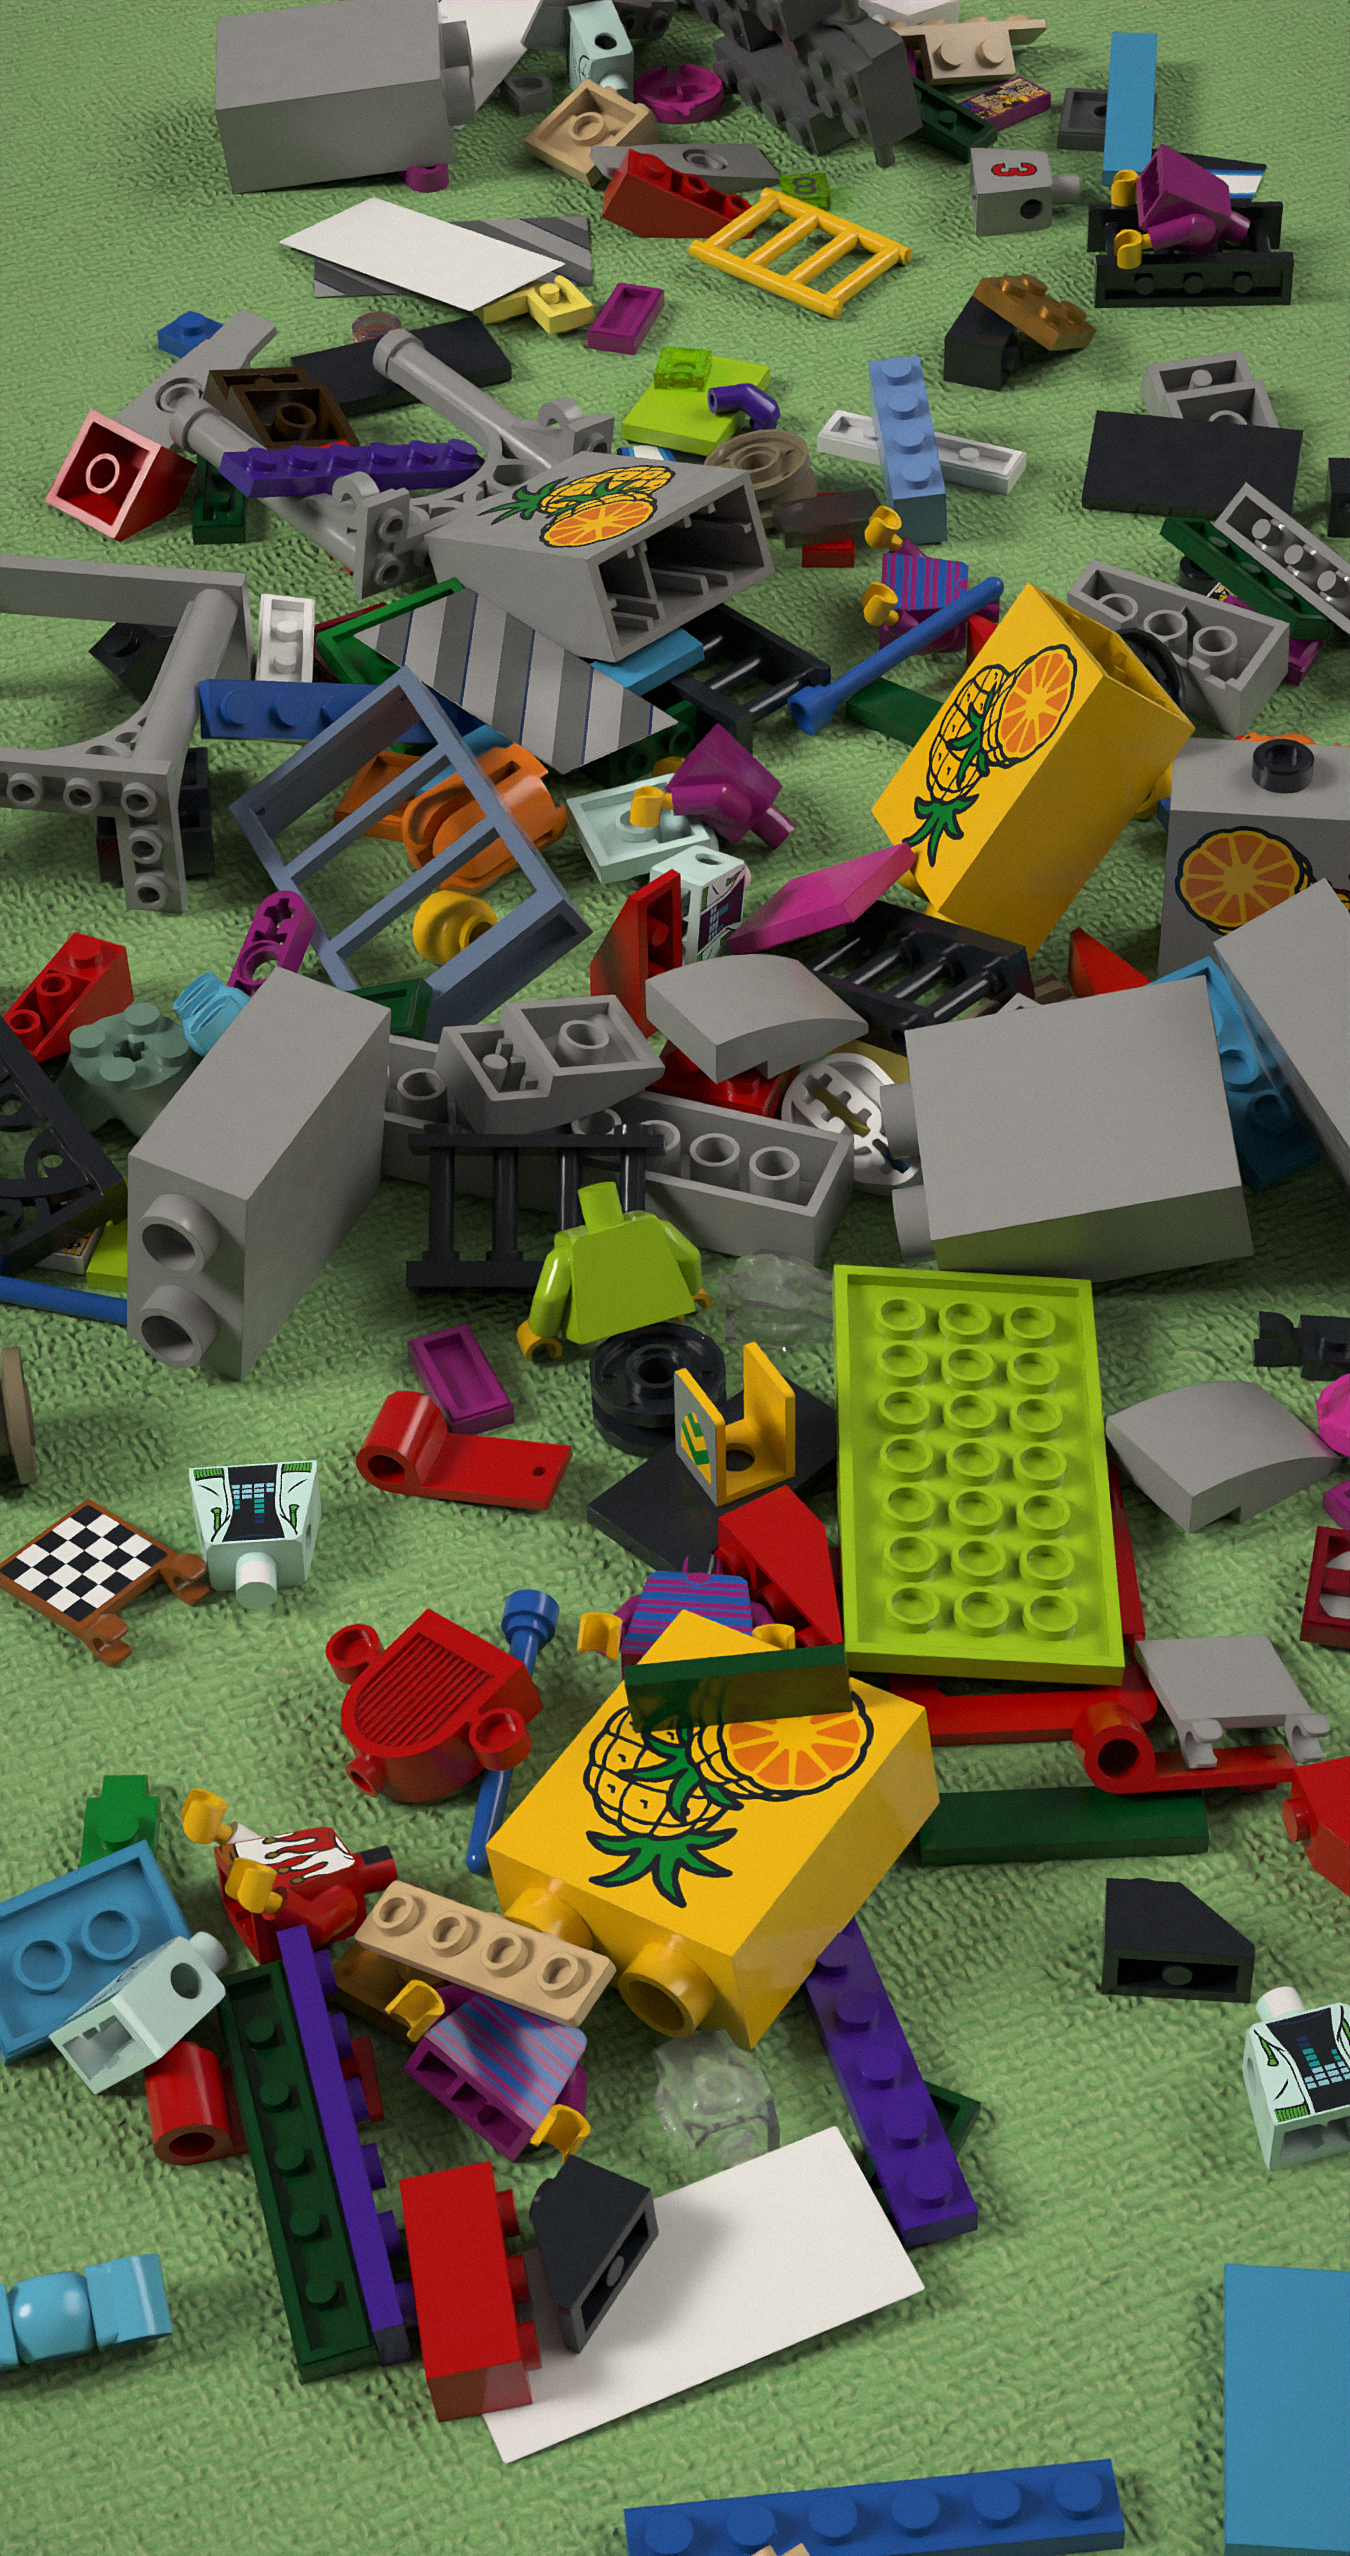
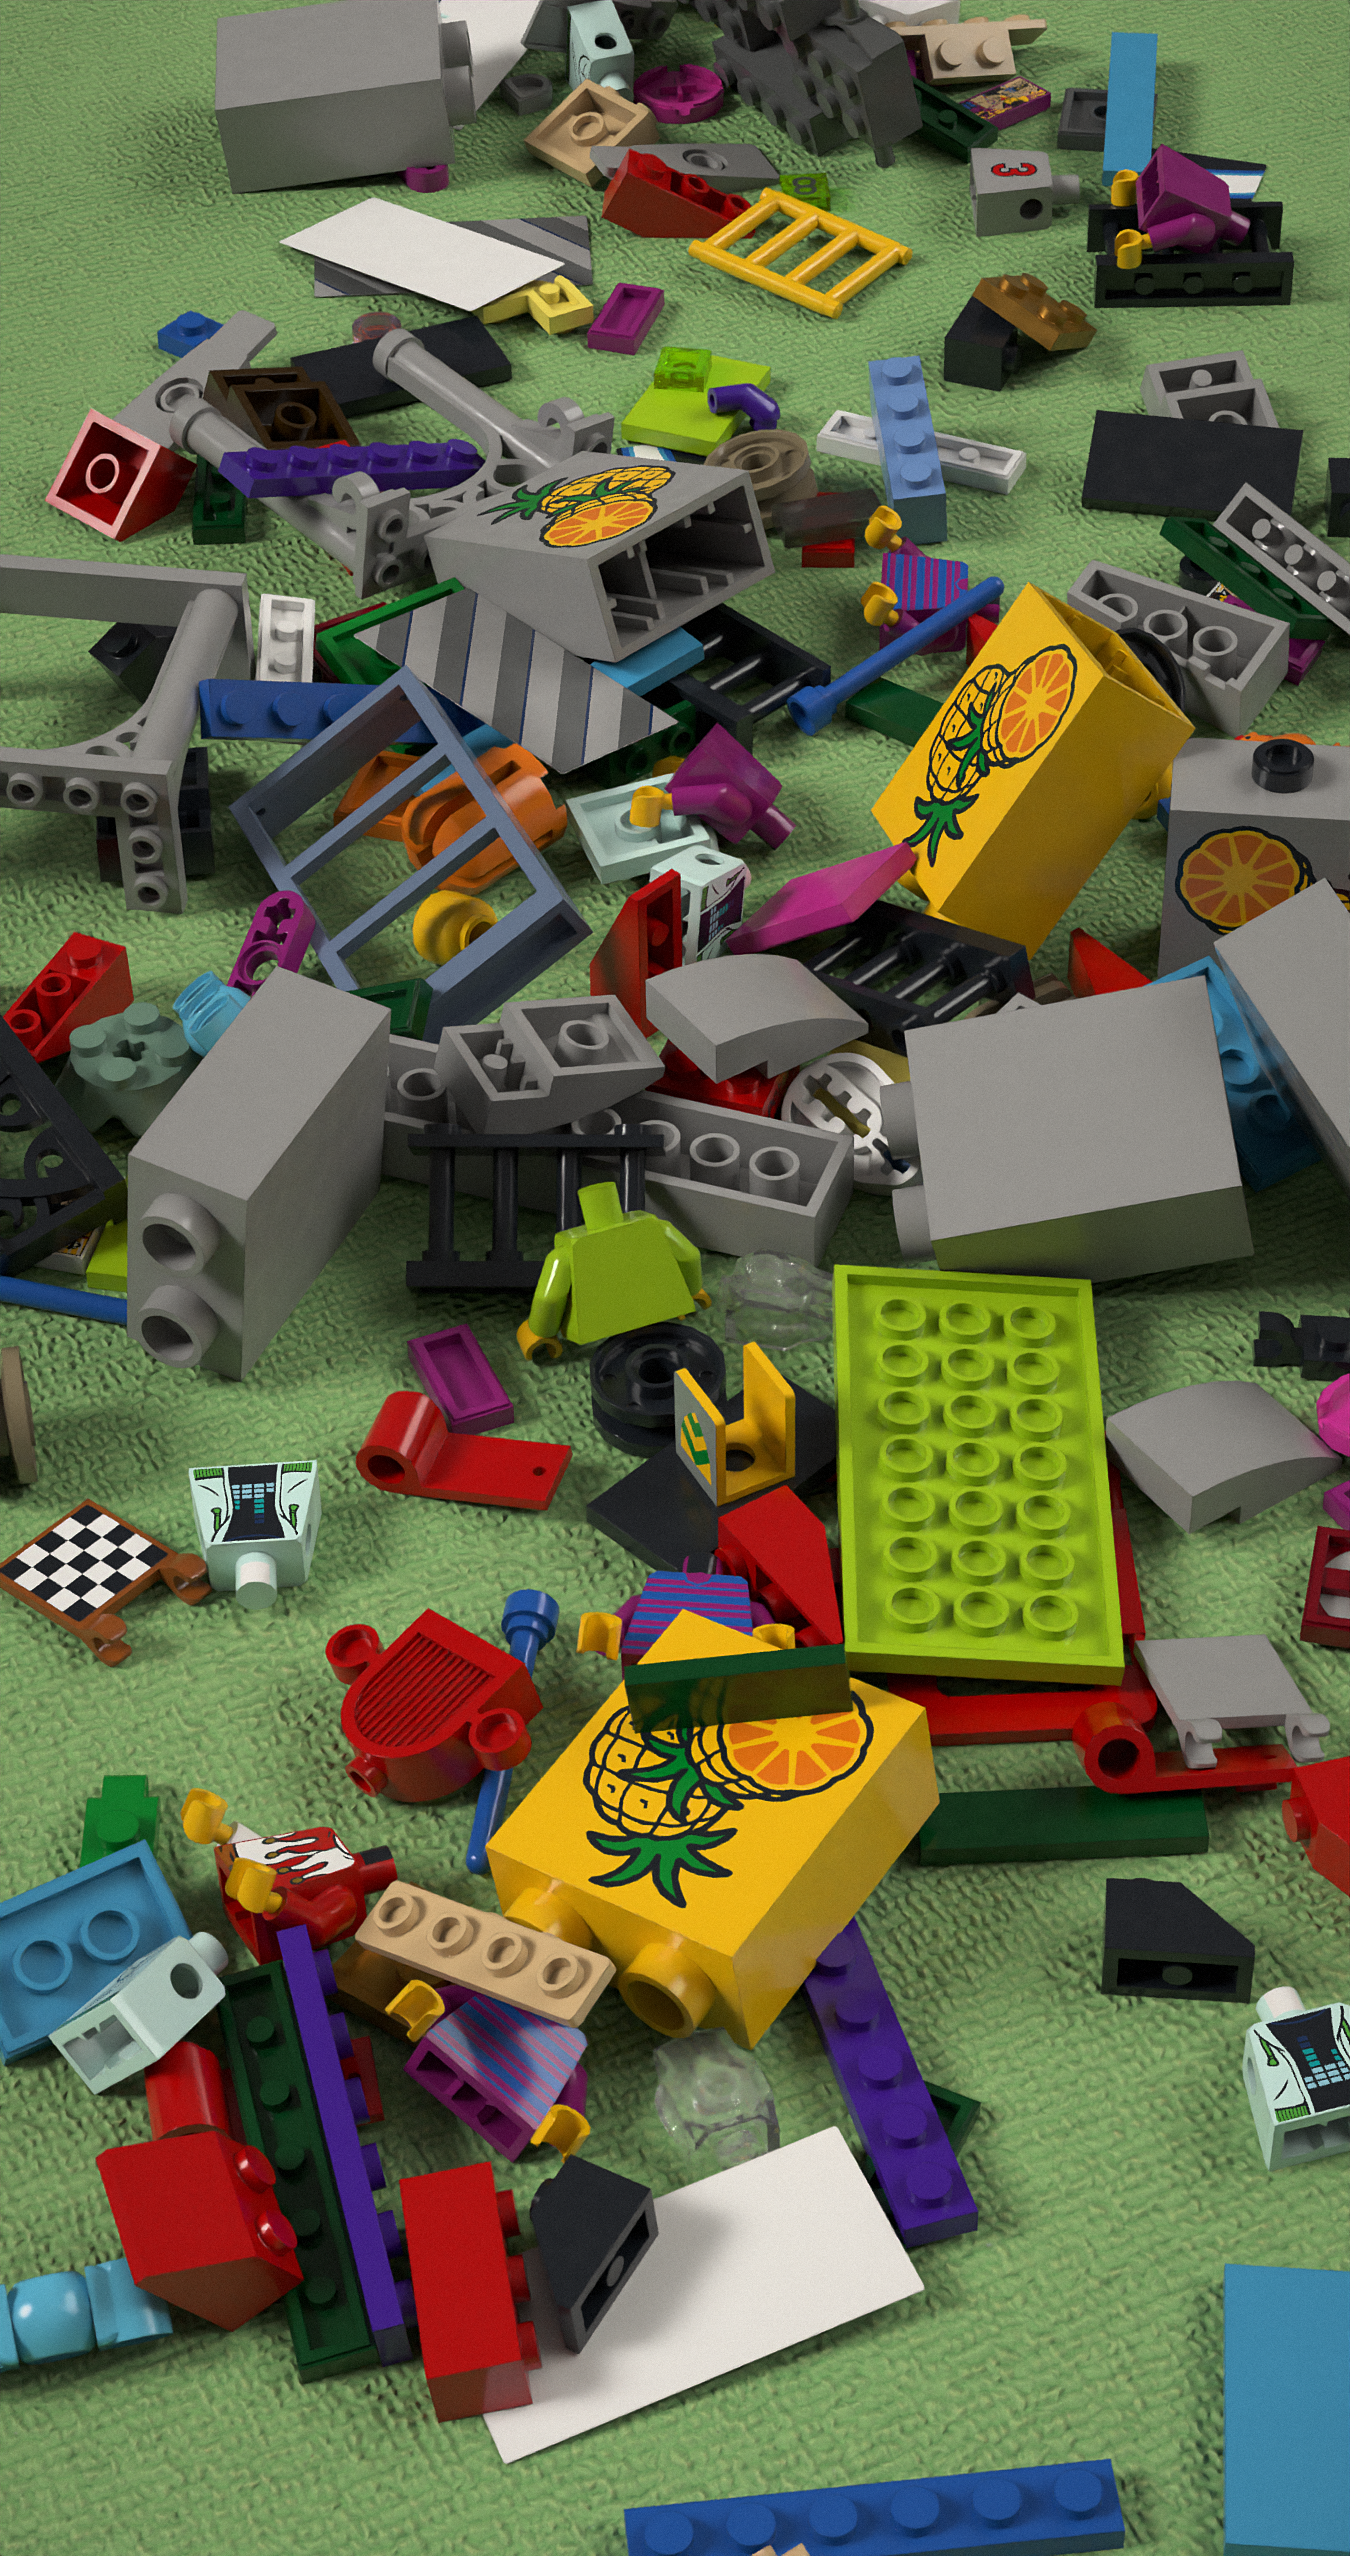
(202, 2224): none -> red slope

